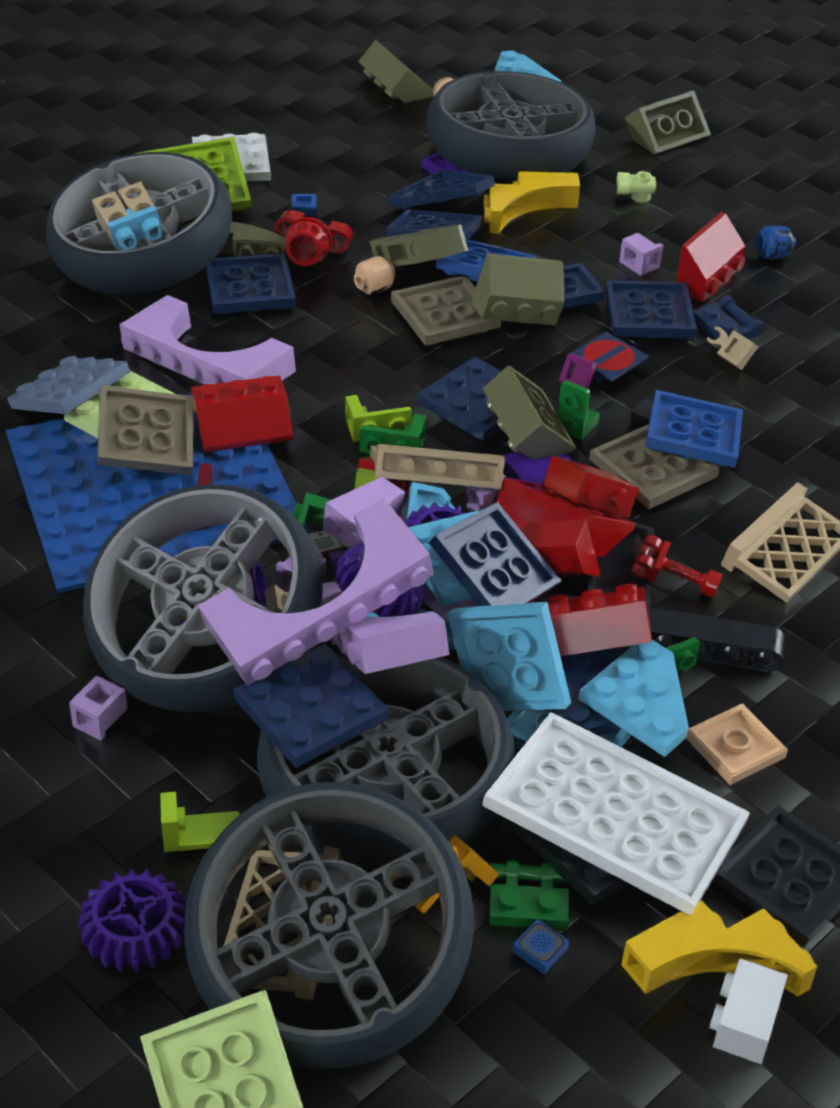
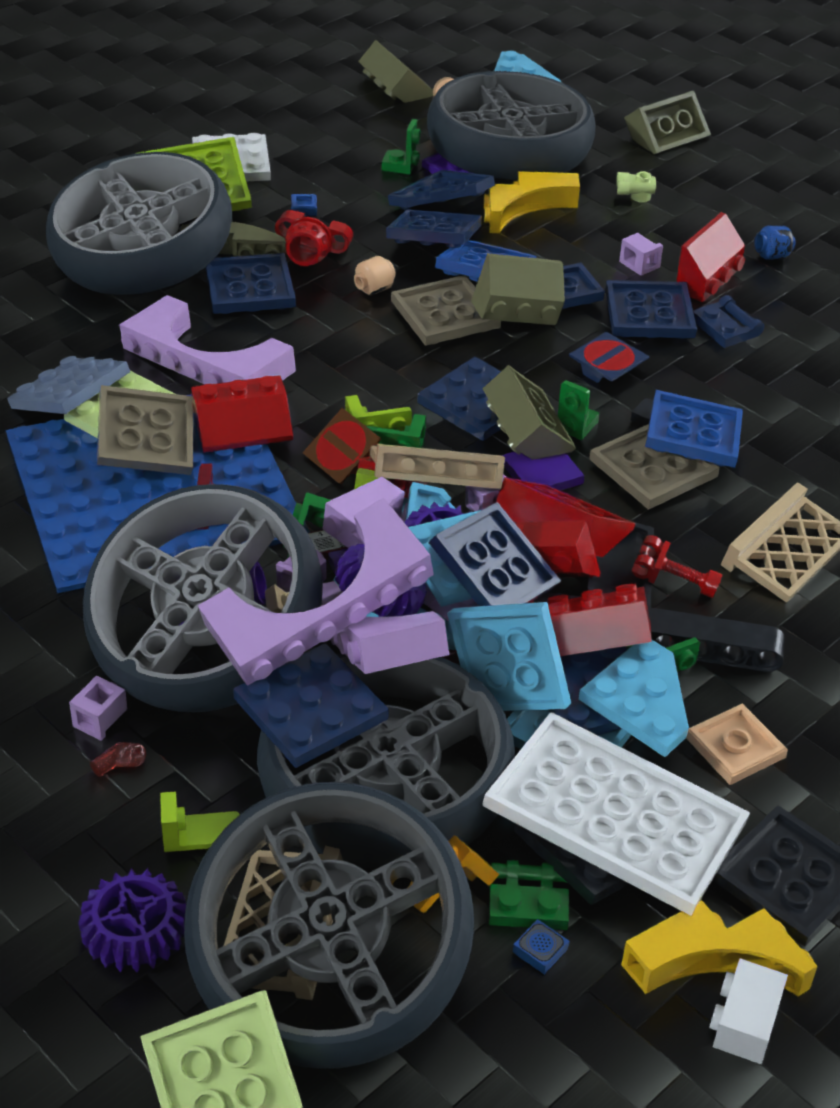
(119, 755): none -> clear red arm
(130, 218): hips -> none
(341, 446): none -> piece
(401, 161): none -> green bracket
(421, 245): olive slope -> none
(578, 370): magenta plate -> none
(590, 486): red brick -> none
(734, 348): tan plate -> none

